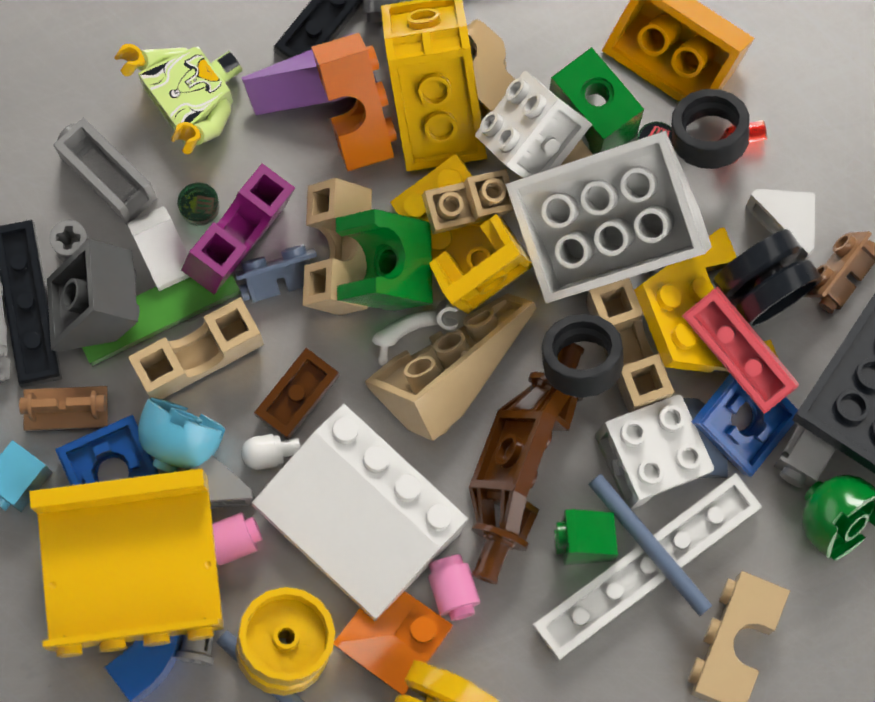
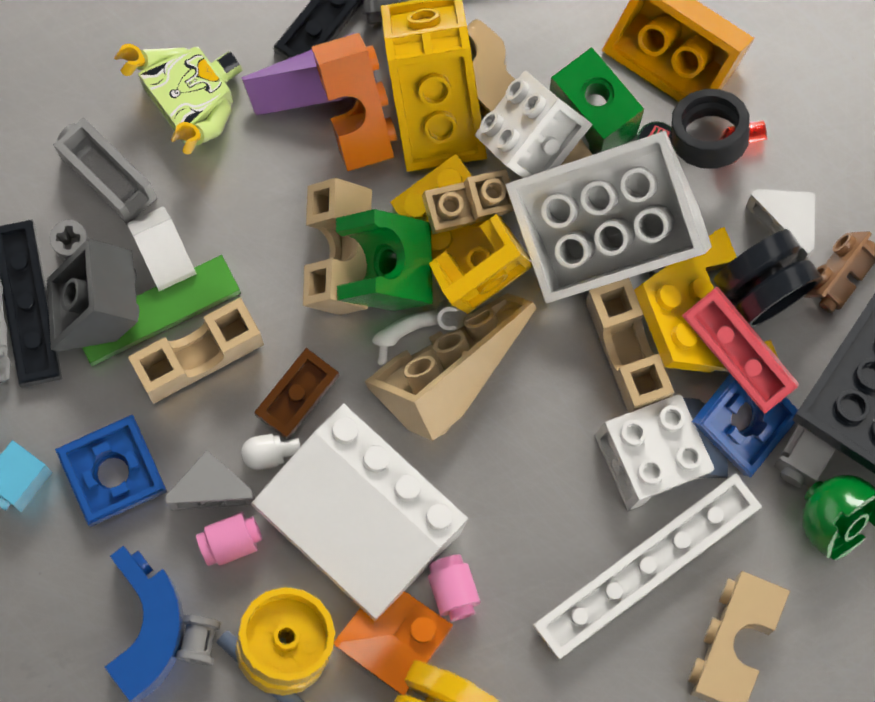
(64, 408): medium nougat hinge -> none
(128, 562): yellow panel -> none
(177, 436): medium azure cylinder -> none
(198, 204): clear green tile -> none
(238, 230): magenta arch -> none
(262, 275): sand blue hinge -> none
(511, 464): reddish brown plate -> none
(578, 329): black tyre -> none
(586, 537): green slope -> none
(650, 545): sand blue bar -> none

